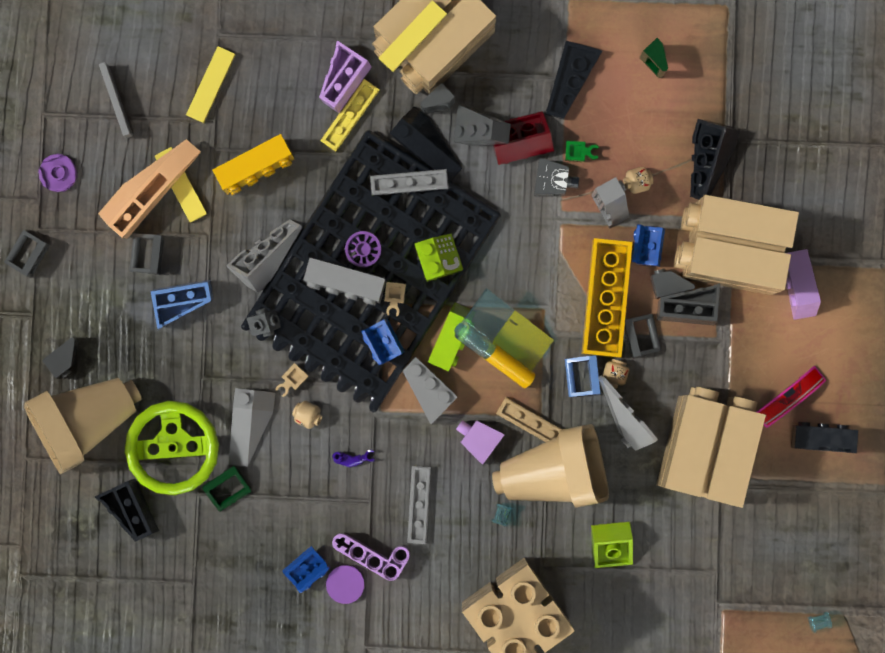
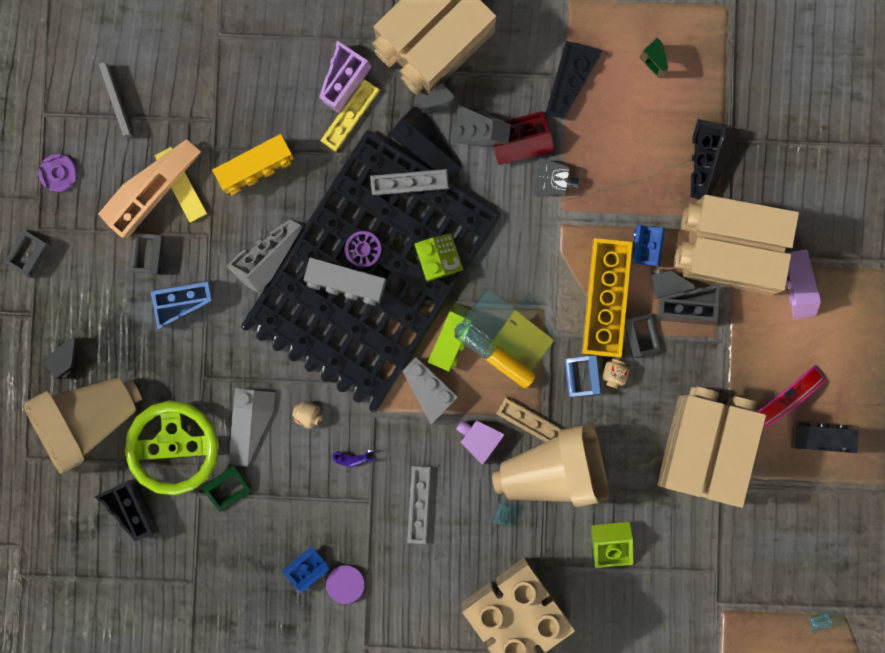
(210, 84): light yellow tile -> none
(264, 322): dark grey brick -> none
(293, 378): tan plate -> none
(368, 553): lavender beam -> none
(382, 342): blue bracket -> none
(394, 294): tan plate -> none
(412, 36): light yellow tile -> none
(577, 151): green plate -> none
(612, 201): light grey wedge -> none
(631, 428): light grey wedge -> none
(638, 180): tan head -> none

